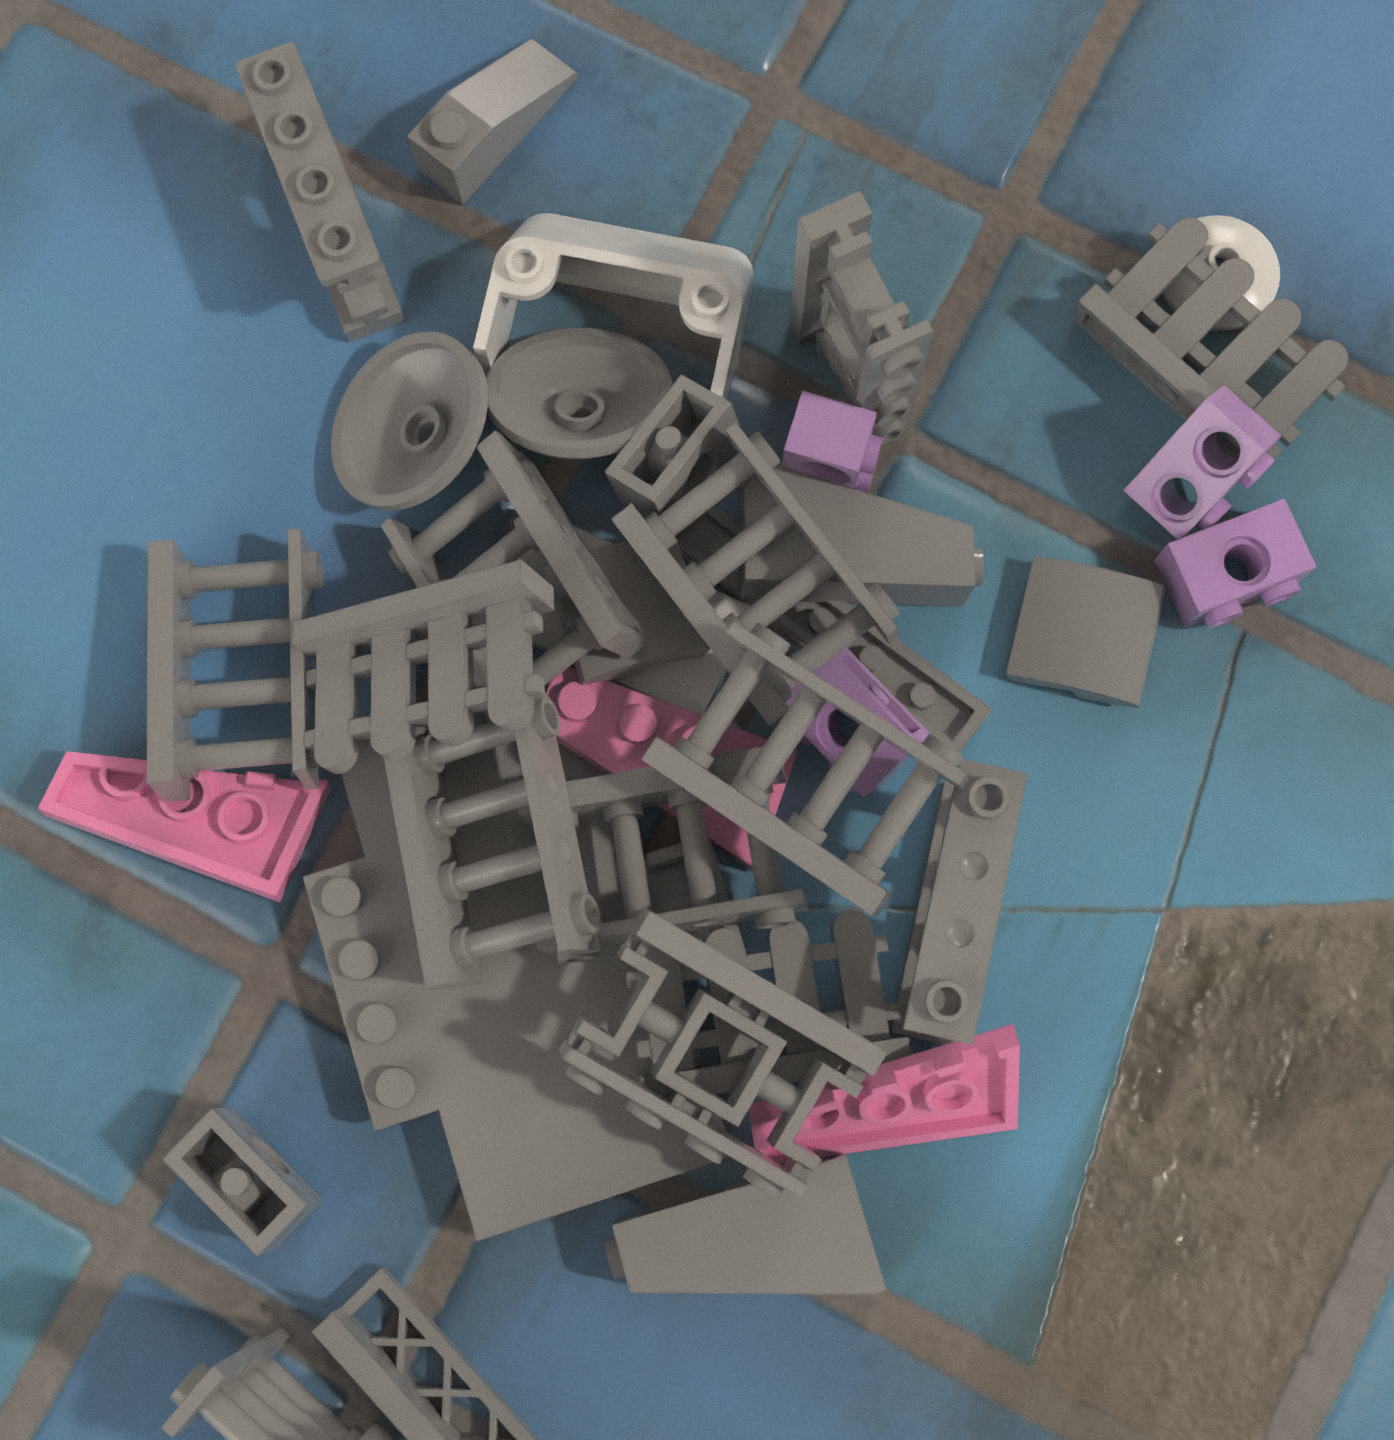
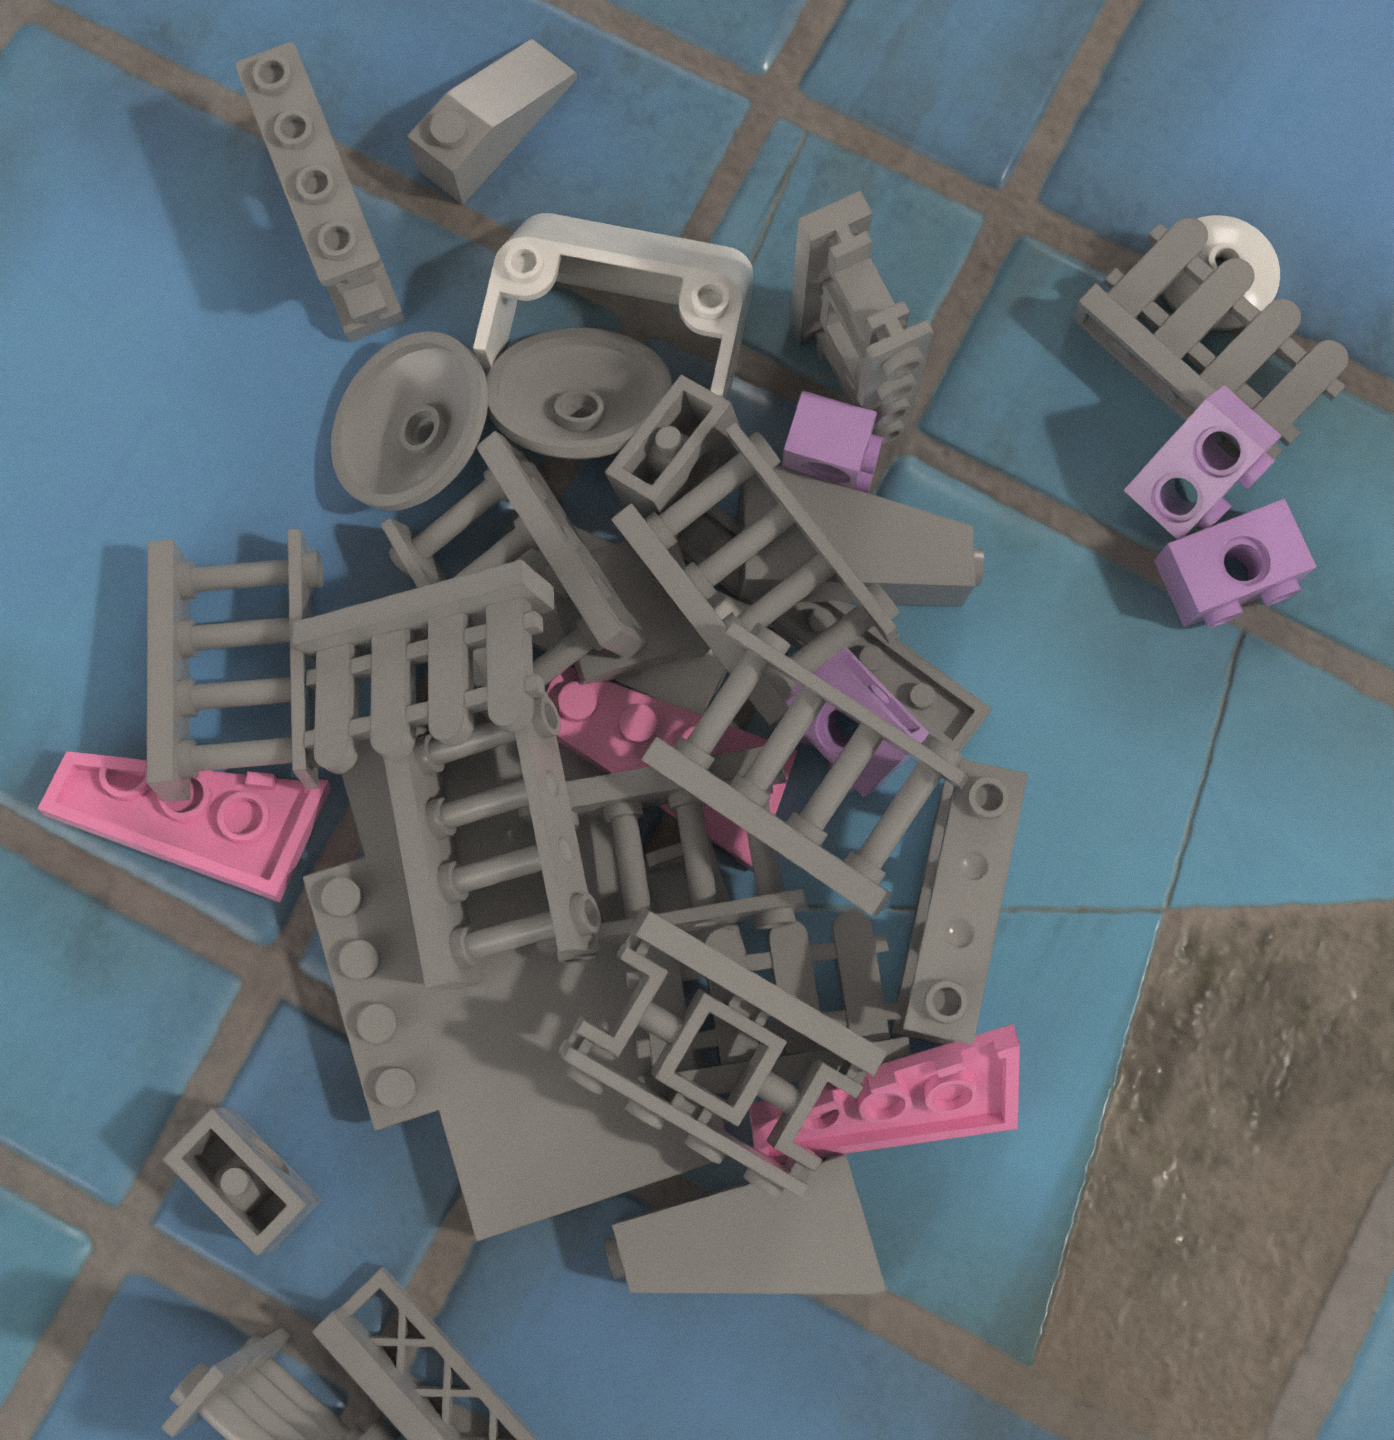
(1086, 631): light grey slope -> none

